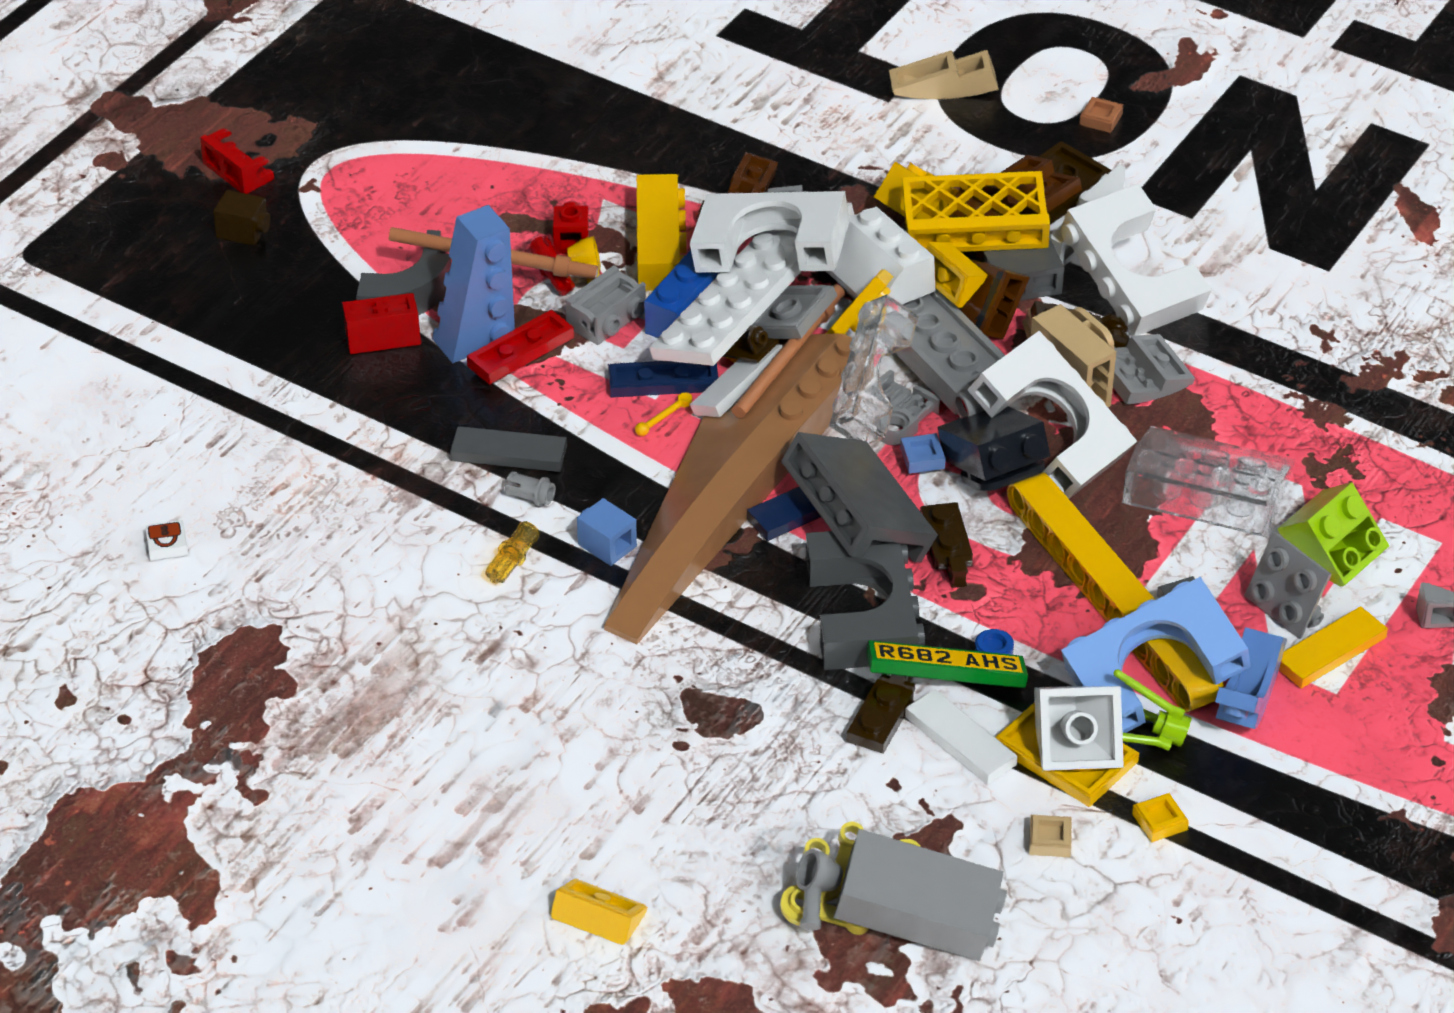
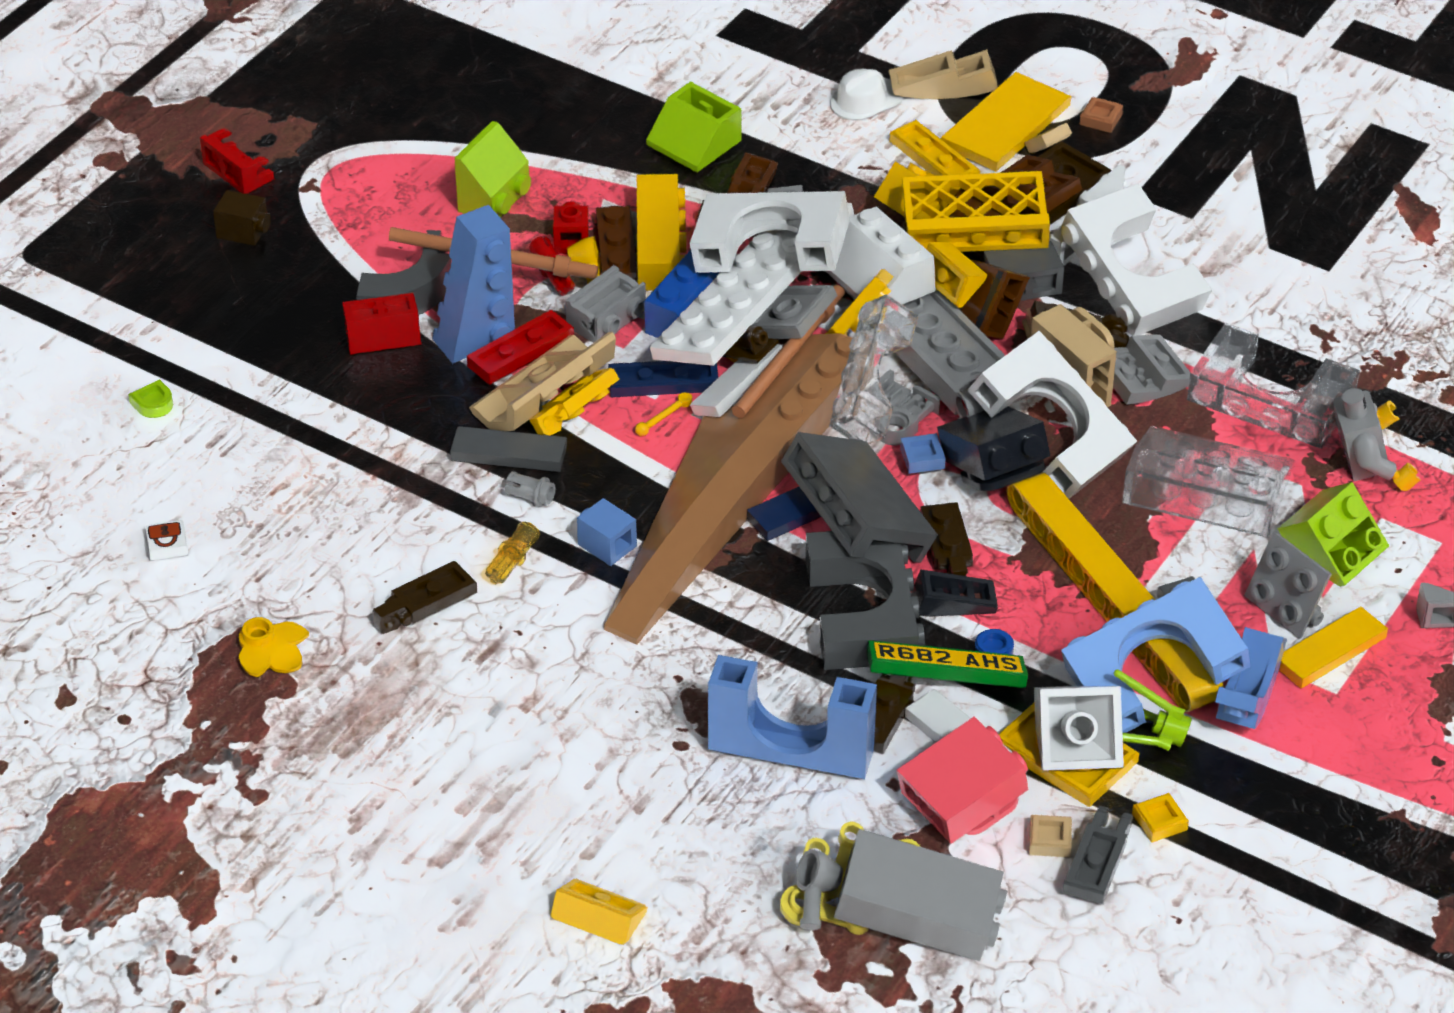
(152, 400): none -> lime tile
(270, 646): none -> yellow plate
(424, 597): none -> dark brown hinge
(491, 172): none -> lime slope
(538, 382): none -> tan piece
(571, 401): none -> yellow hinge
(616, 239): none -> reddish brown plate
(696, 127): none -> lime slope
(746, 728): none -> medium blue arch
(863, 95): none -> white piece
(930, 151): none -> yellow tile
(940, 594): none -> black slope
(965, 780): none -> coral brick
(1006, 120): none -> yellow tile
(1048, 138): none -> tan tile
(1097, 857): none -> dark grey hinge
(1301, 414): none -> clear arch
(1362, 439): none -> light grey torso

